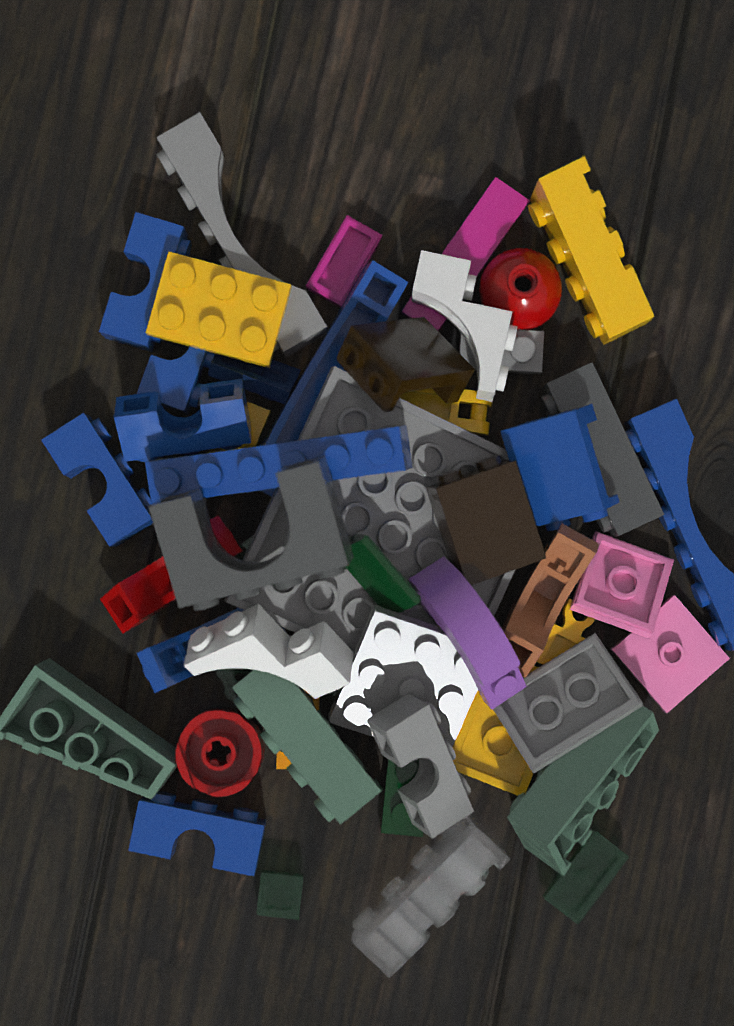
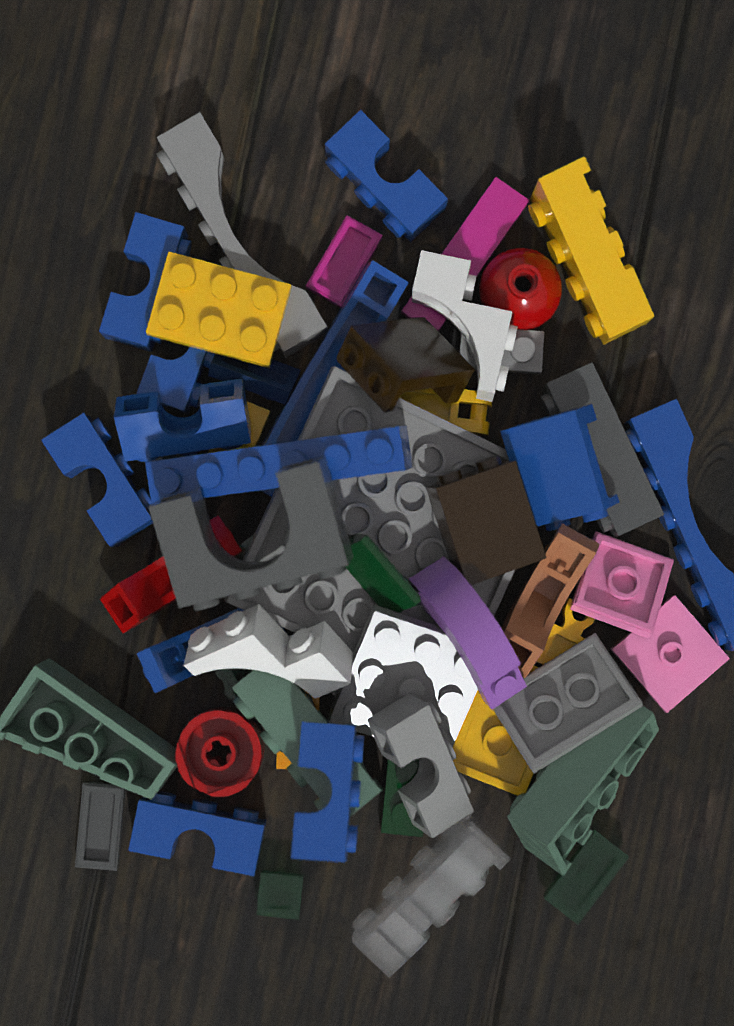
(100, 826): none -> dark grey tile
(328, 833): none -> blue arch
(406, 205): none -> blue arch

